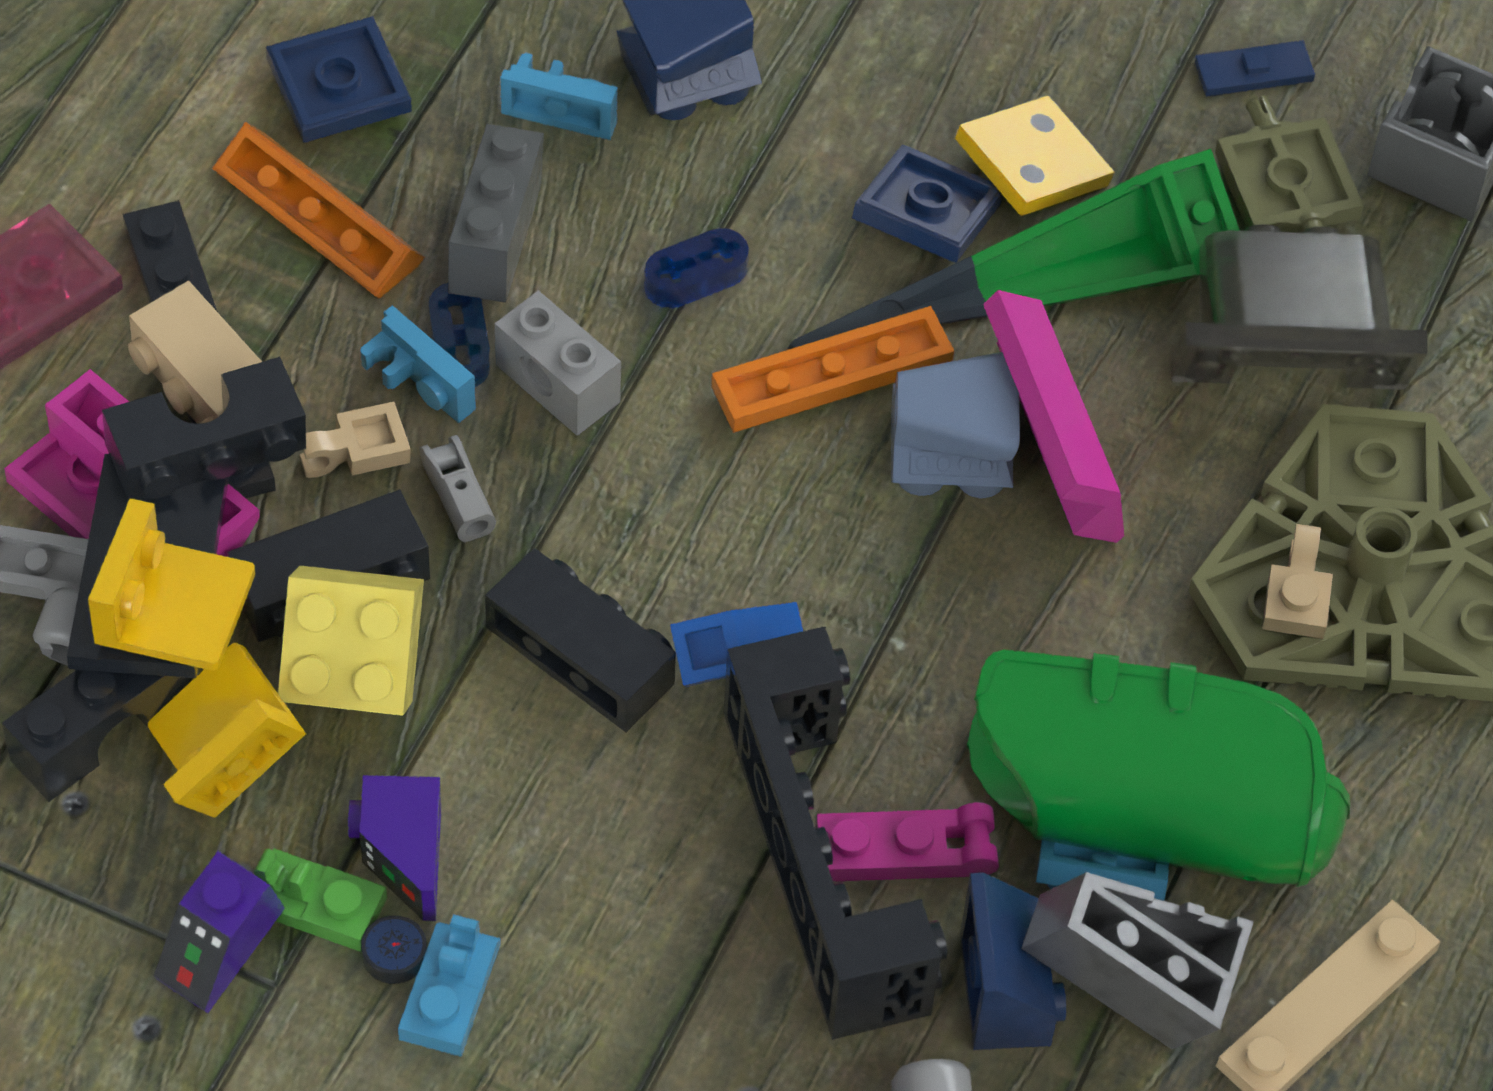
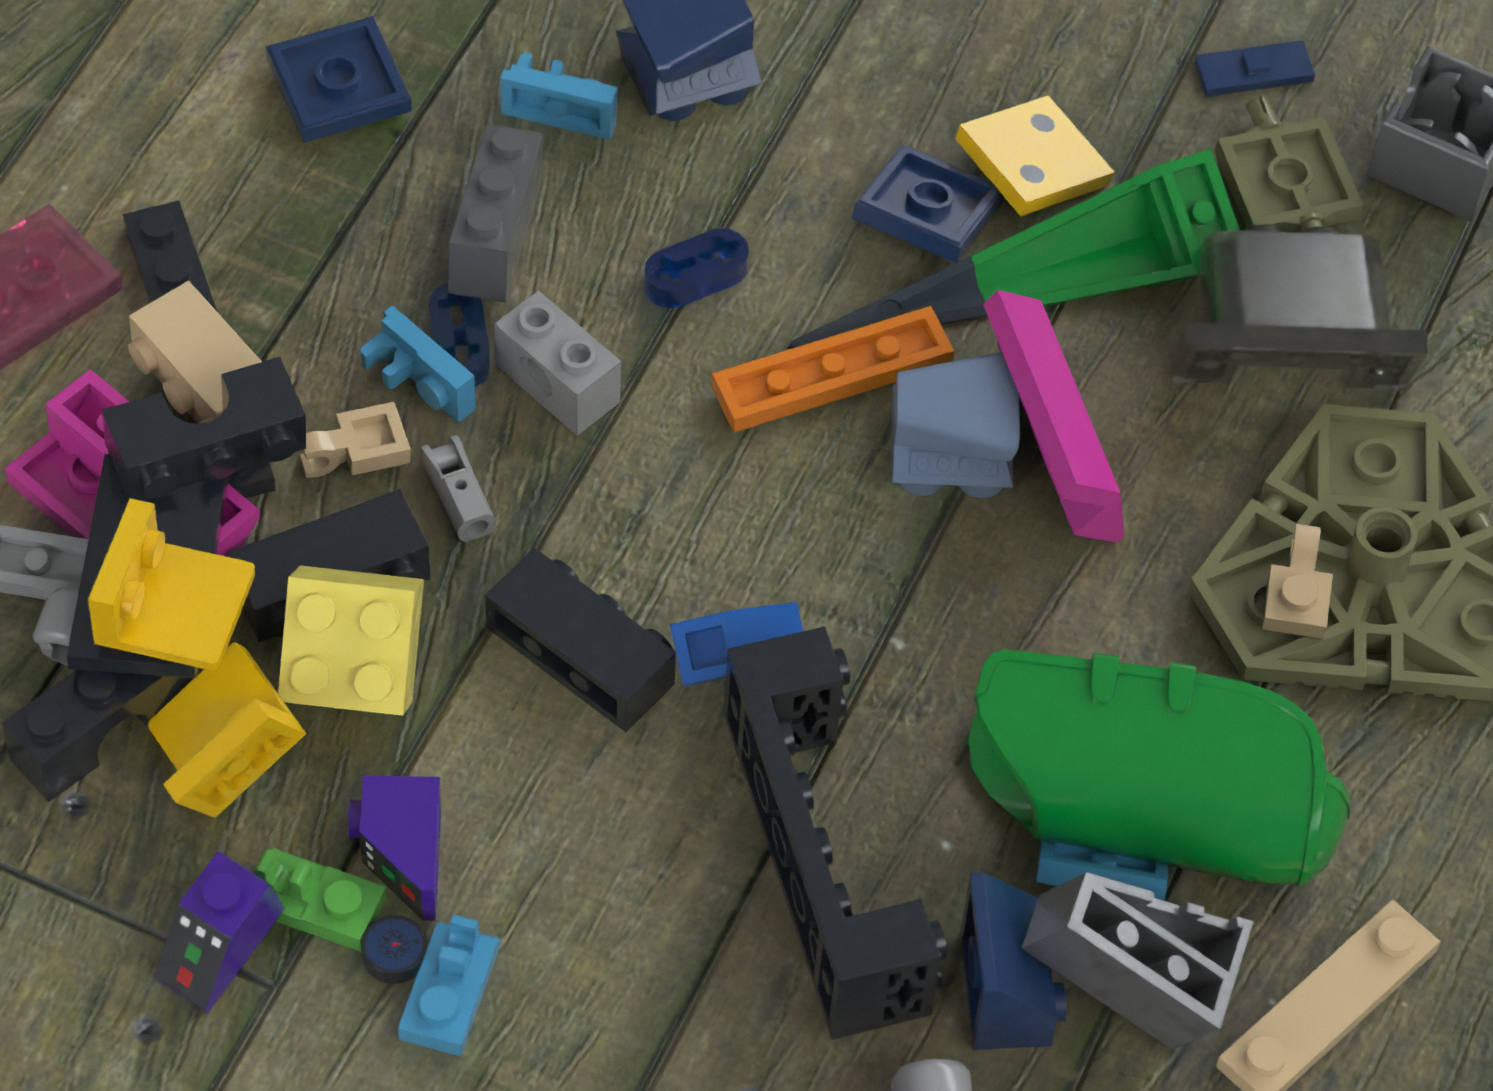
(316, 211): orange slope -> none
(910, 843): dark pink plate -> none

